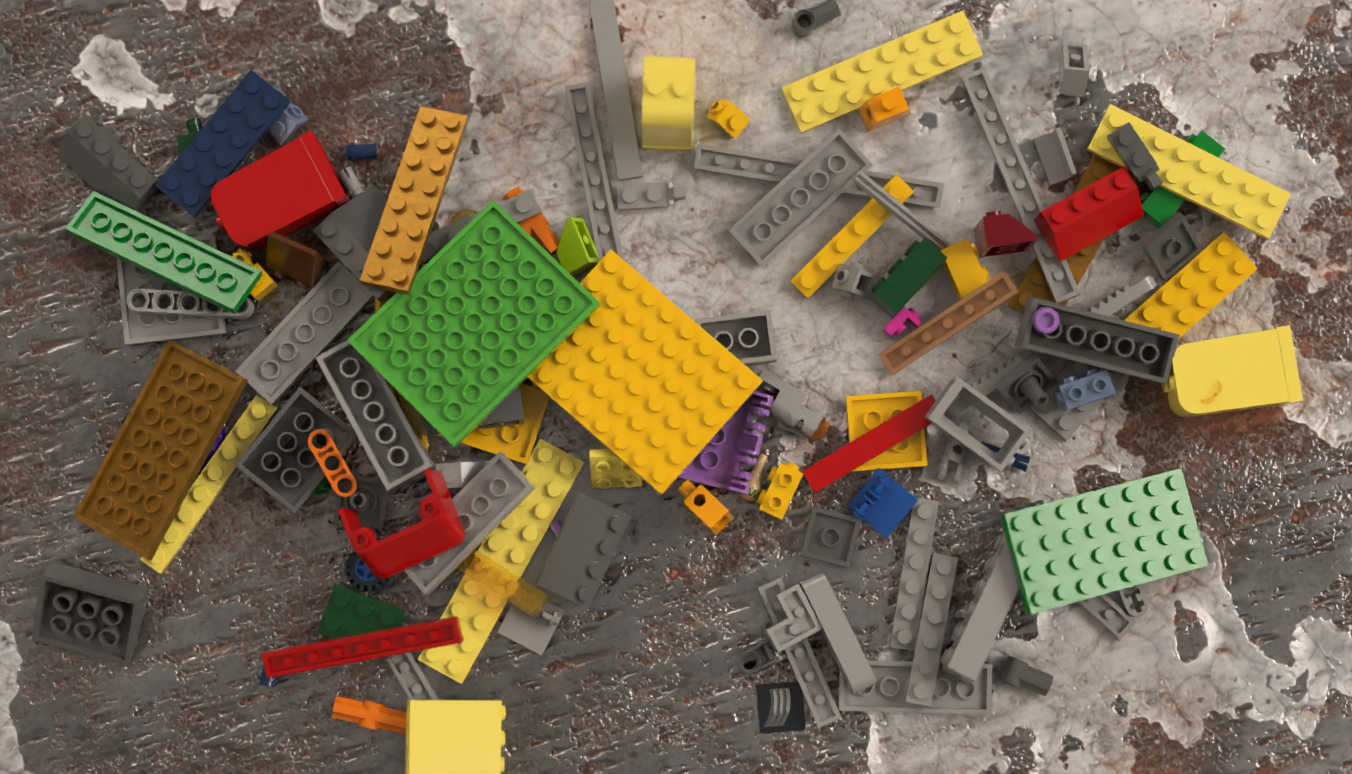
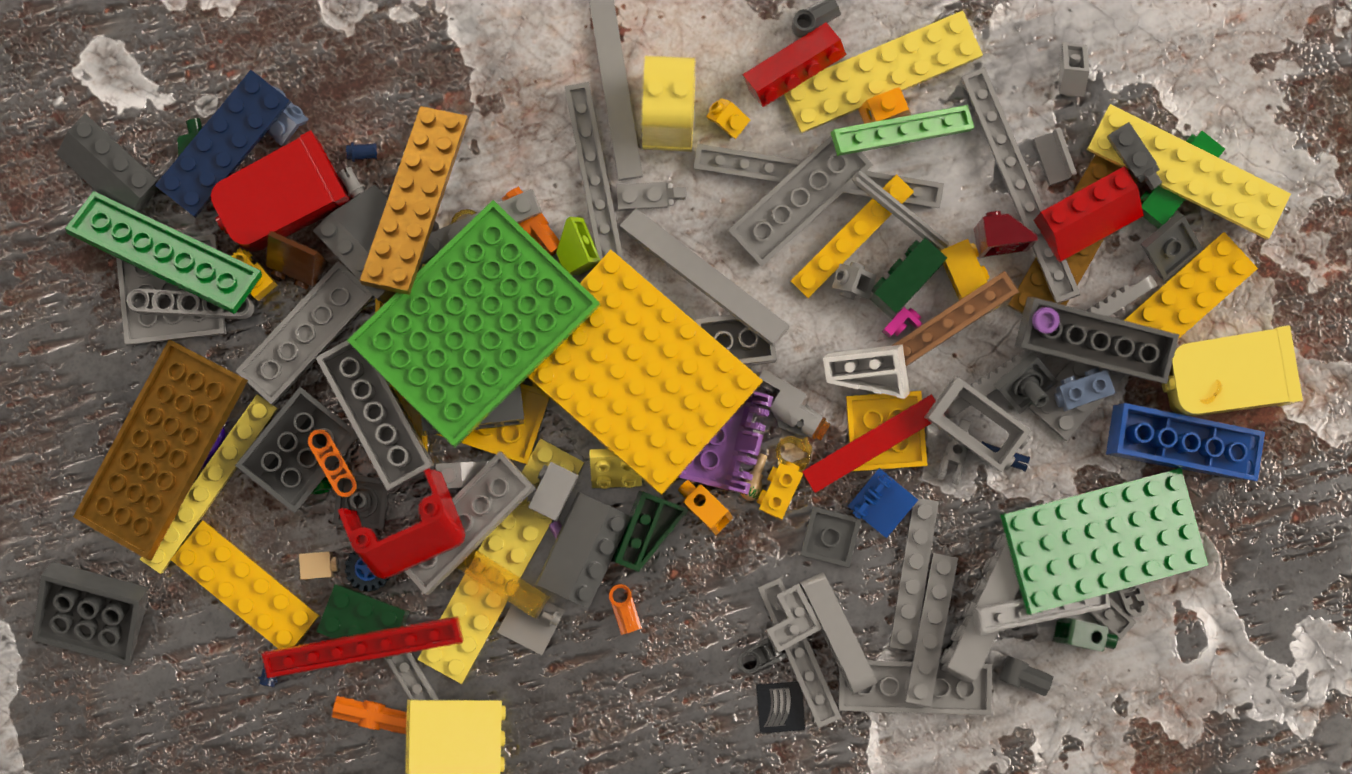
(244, 587): none -> yellow plate
(317, 565): none -> tan brick
(552, 491): none -> light grey brick
(625, 611): none -> orange piece
(649, 525): none -> dark green wedge
(704, 277): none -> light grey tile
(794, 64): none -> red brick
(803, 444): none -> clear yellow piece
(869, 369): none -> white wedge
(902, 130): none -> plate
(1013, 613): none -> light grey tile
(1084, 635): none -> torso
(1184, 442): none -> blue slope

